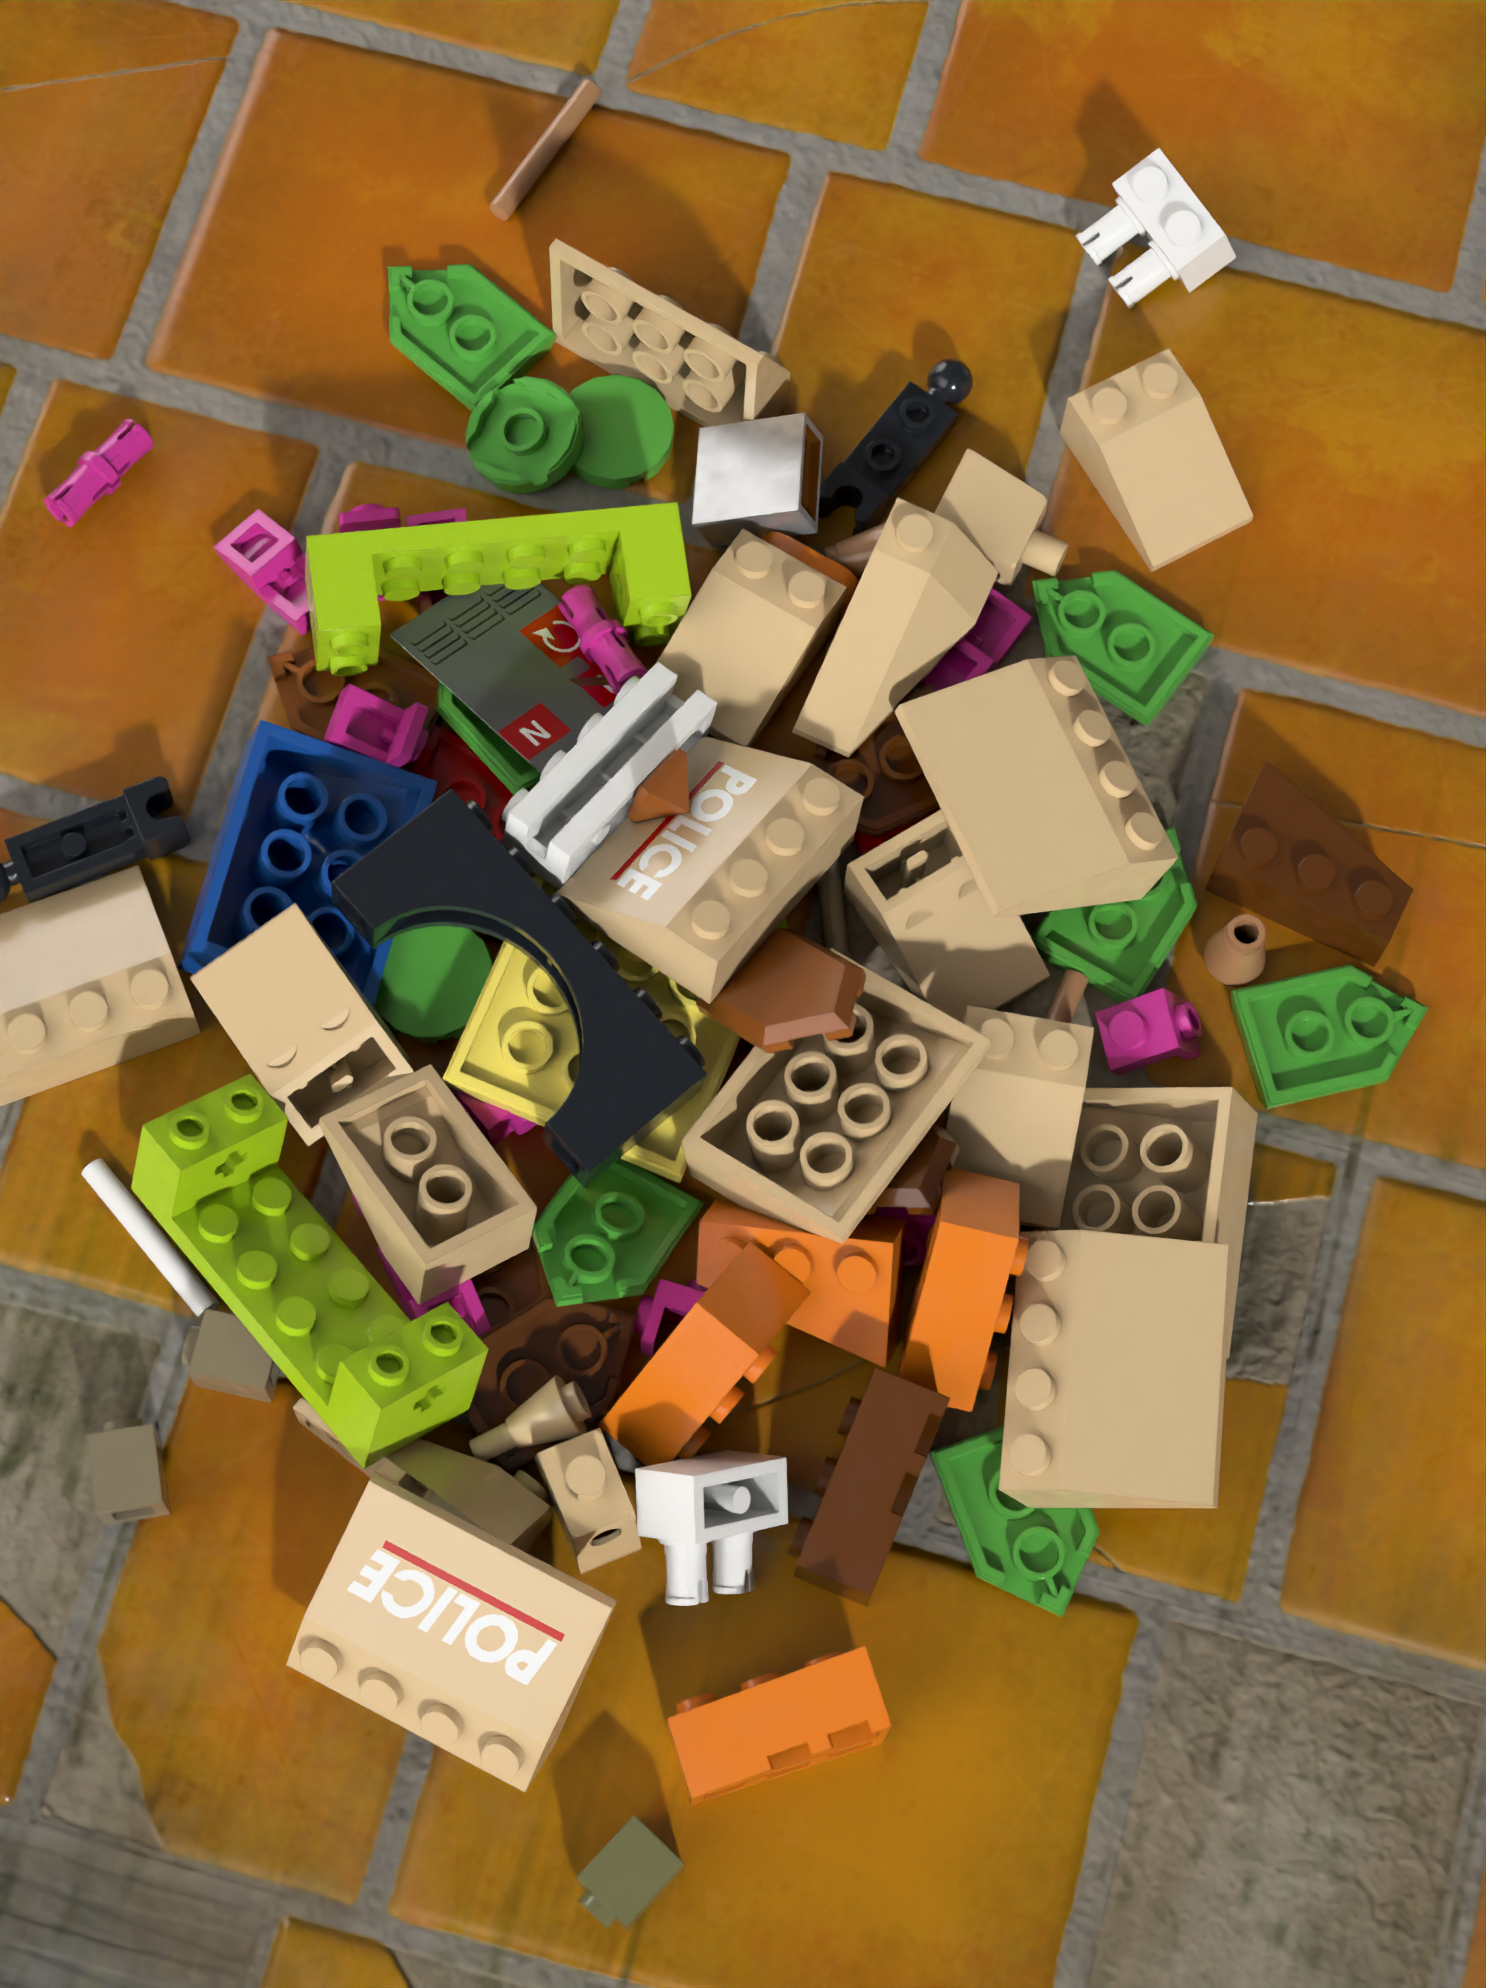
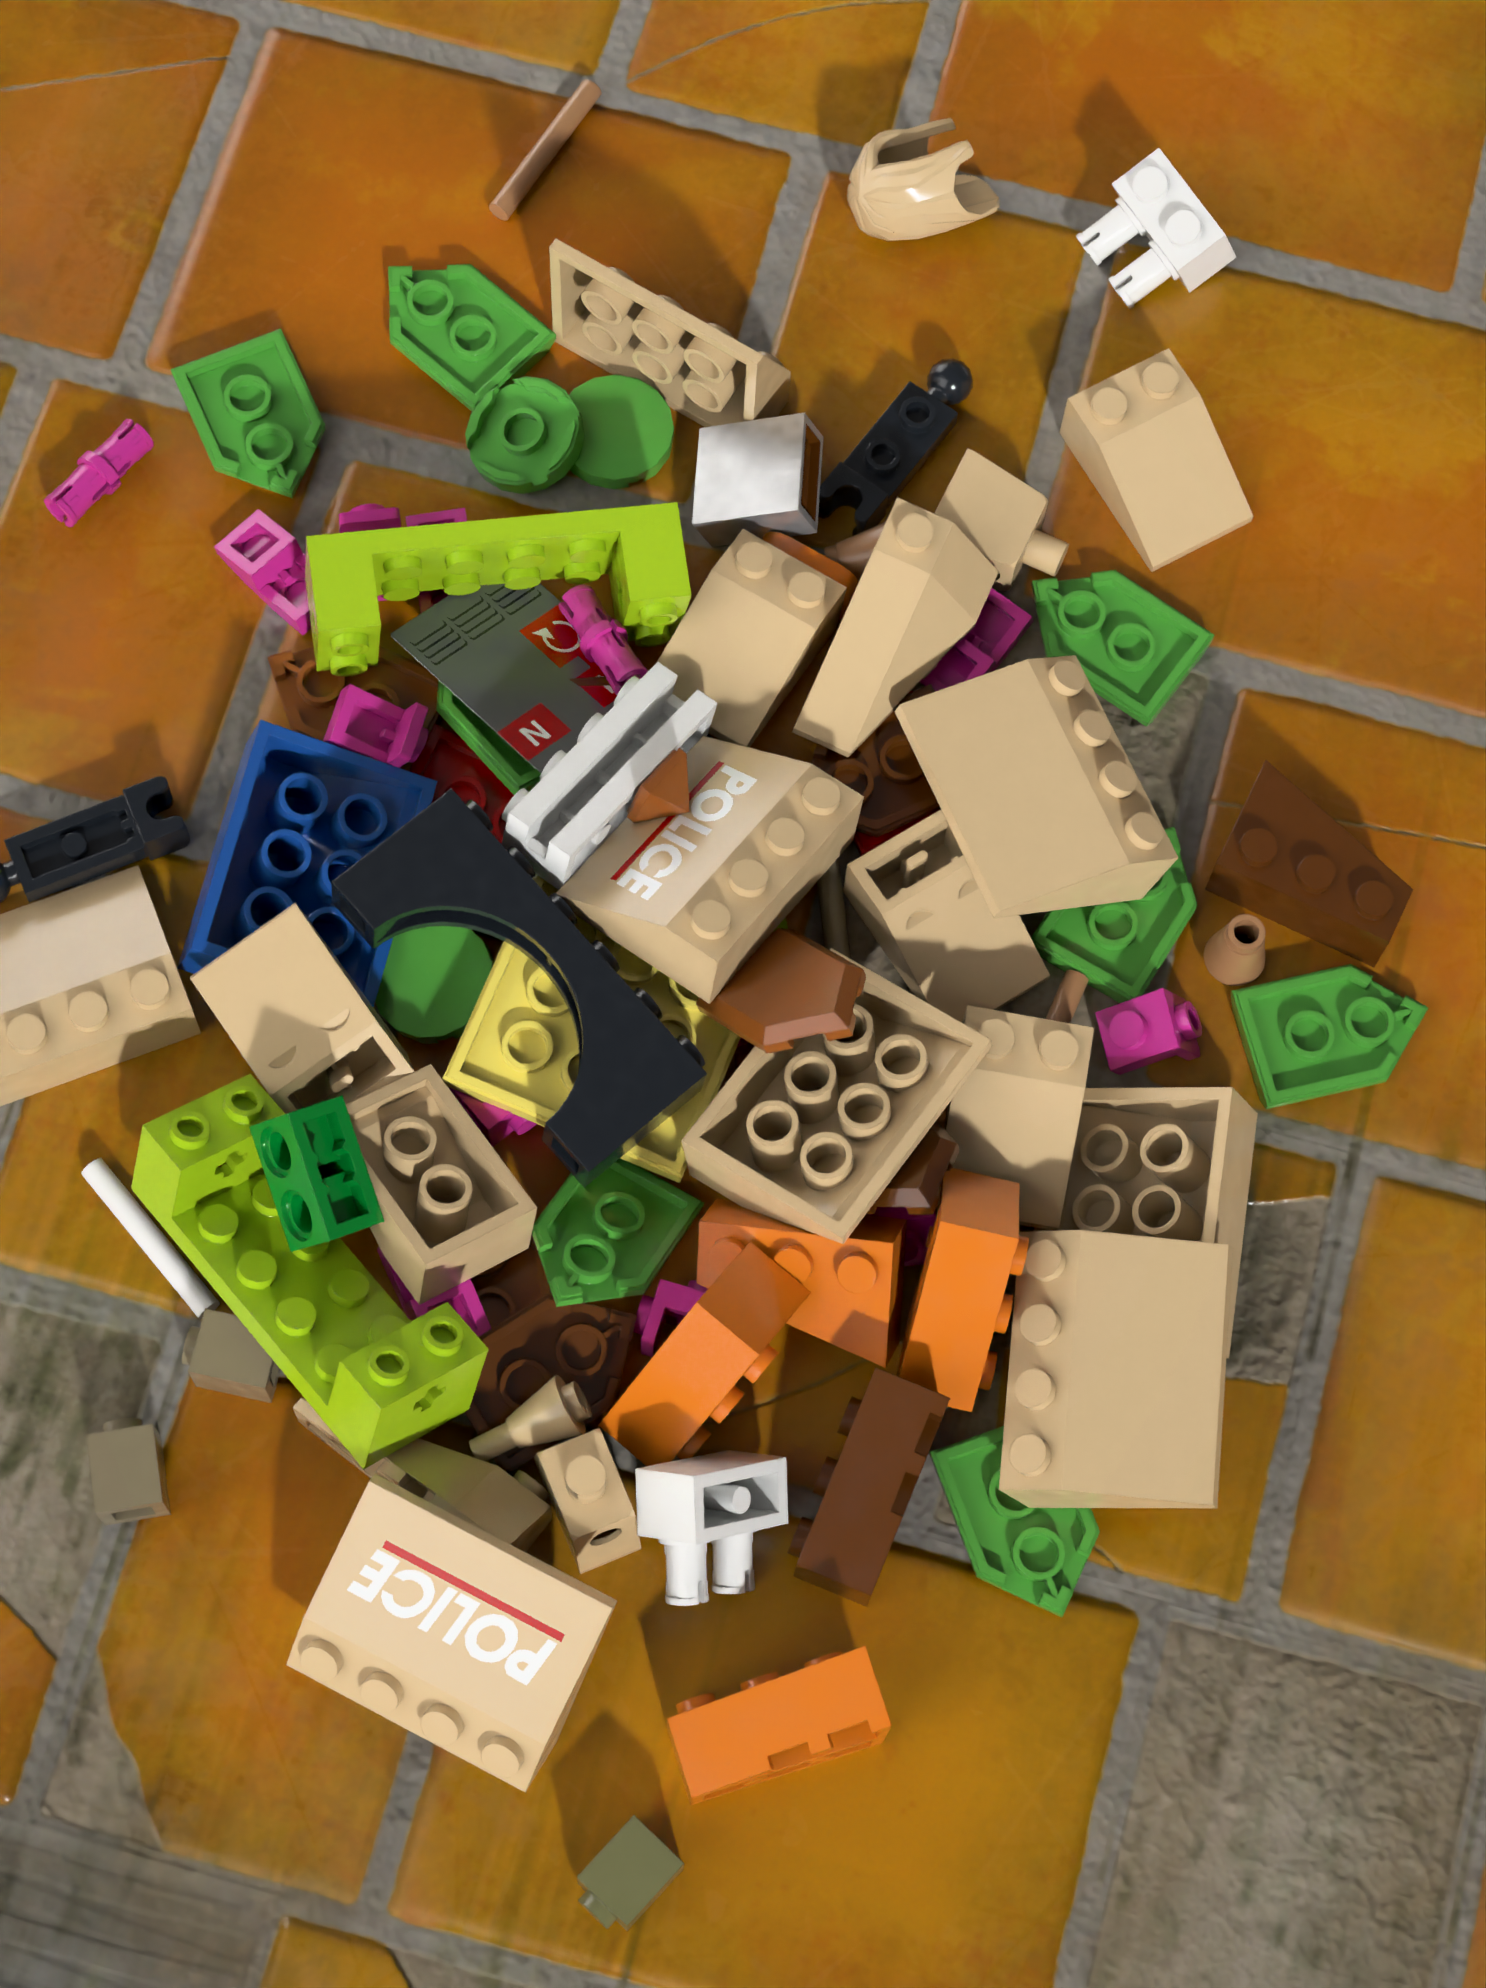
(253, 412): none -> bright green tile
(316, 1174): none -> green brick
(914, 195): none -> tan hair

